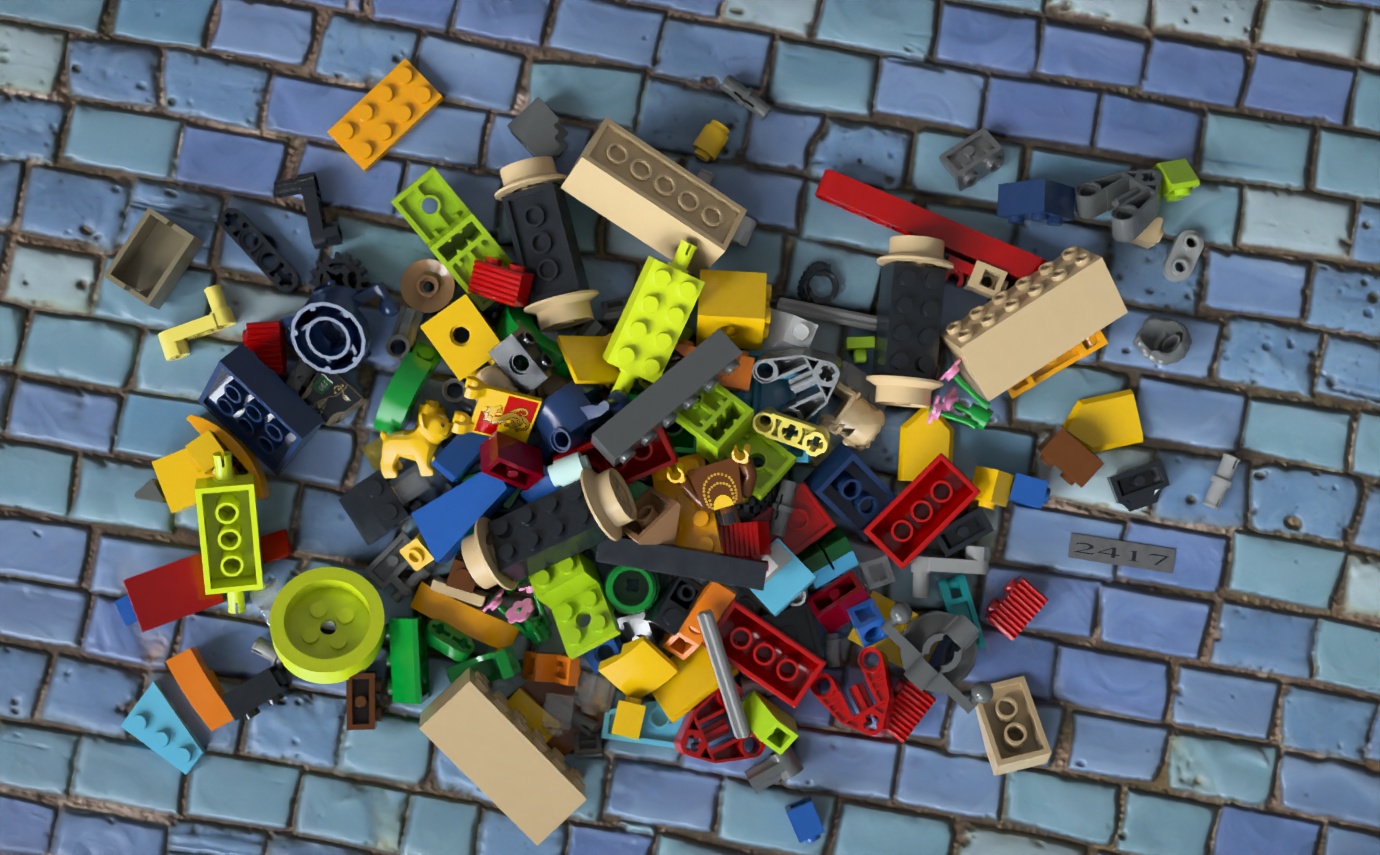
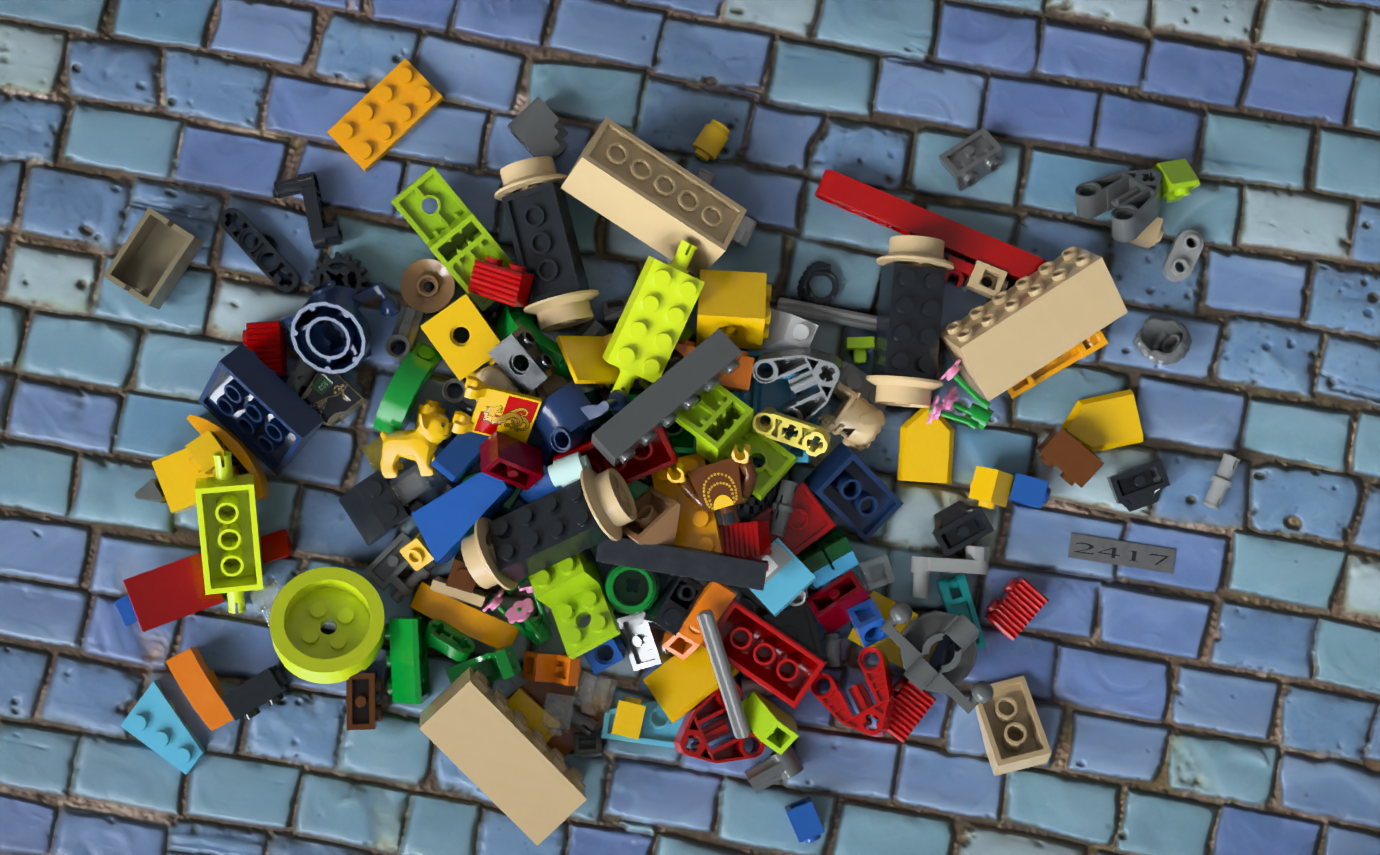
(175, 339): light yellow beam -> none
(266, 650): light grey pin -> none
(638, 668): yellow slope -> none
(745, 97): dark grey pin -> none
(921, 511): red brick -> none
(1036, 200): dark blue brick -> none

